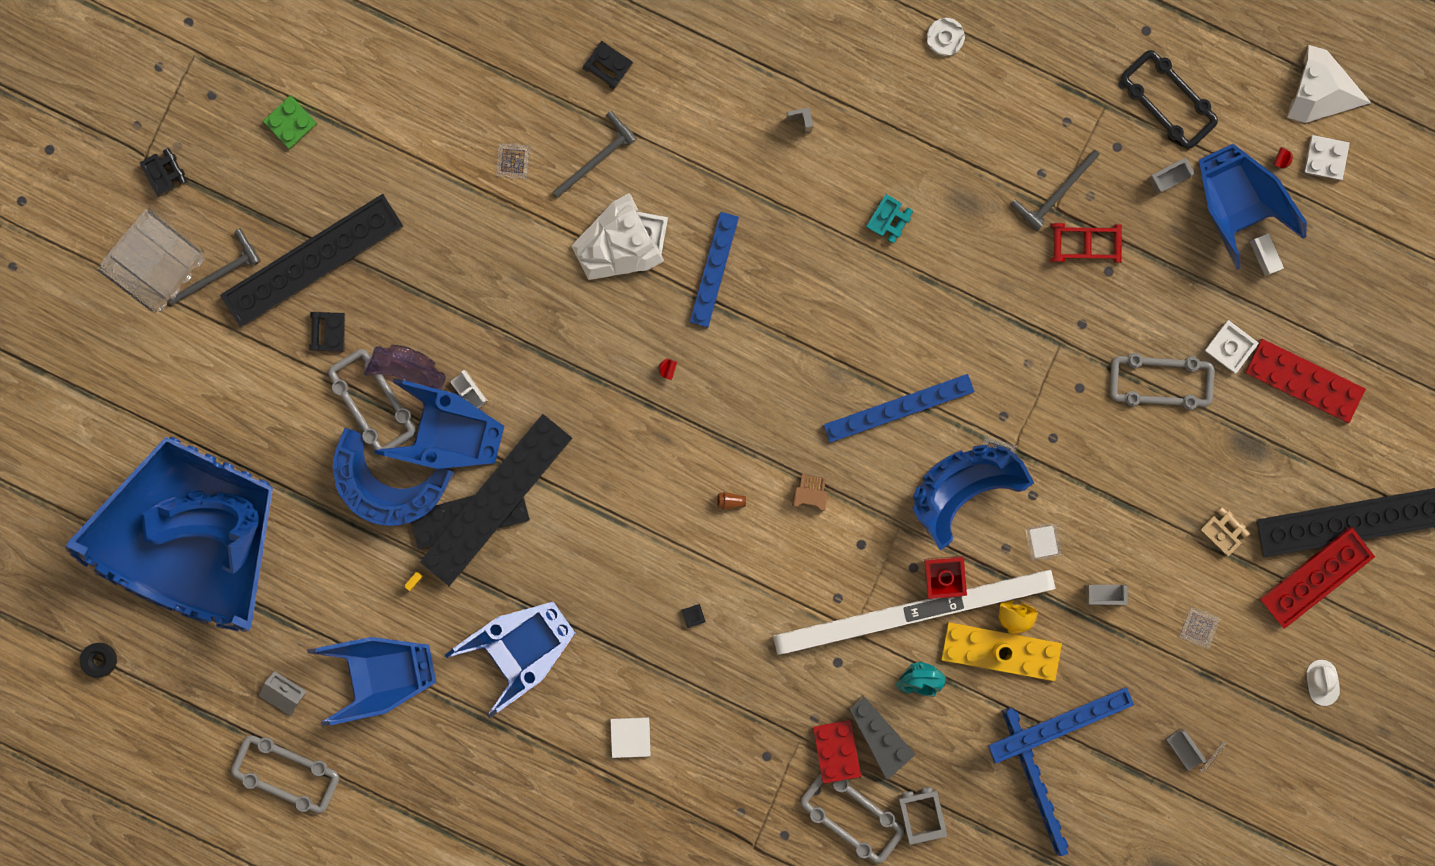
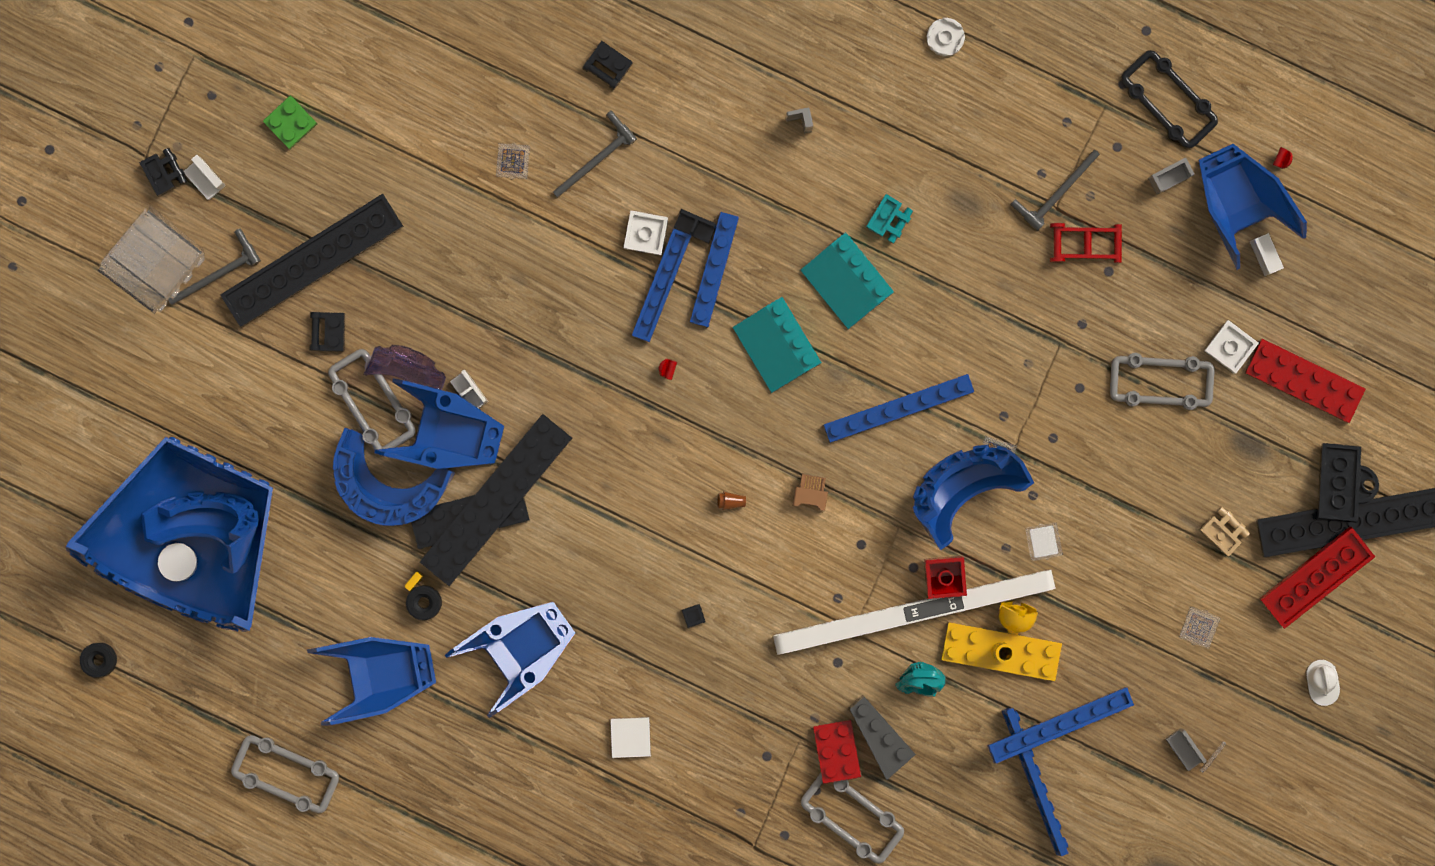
(177, 562): none -> white tile
(204, 178): none -> white panel
(282, 693): light grey panel -> none
(431, 594): none -> black tyre
(616, 243): white wedge -> none
(661, 285): none -> blue plate
(695, 226): none -> black panel
(777, 344): none -> teal slope
(847, 280): none -> teal slope
(927, 835): light grey window -> none
(1106, 594): light grey panel -> none
(1324, 89): white wedge -> none
(1326, 157): white plate -> none
(1343, 483): none -> black plate

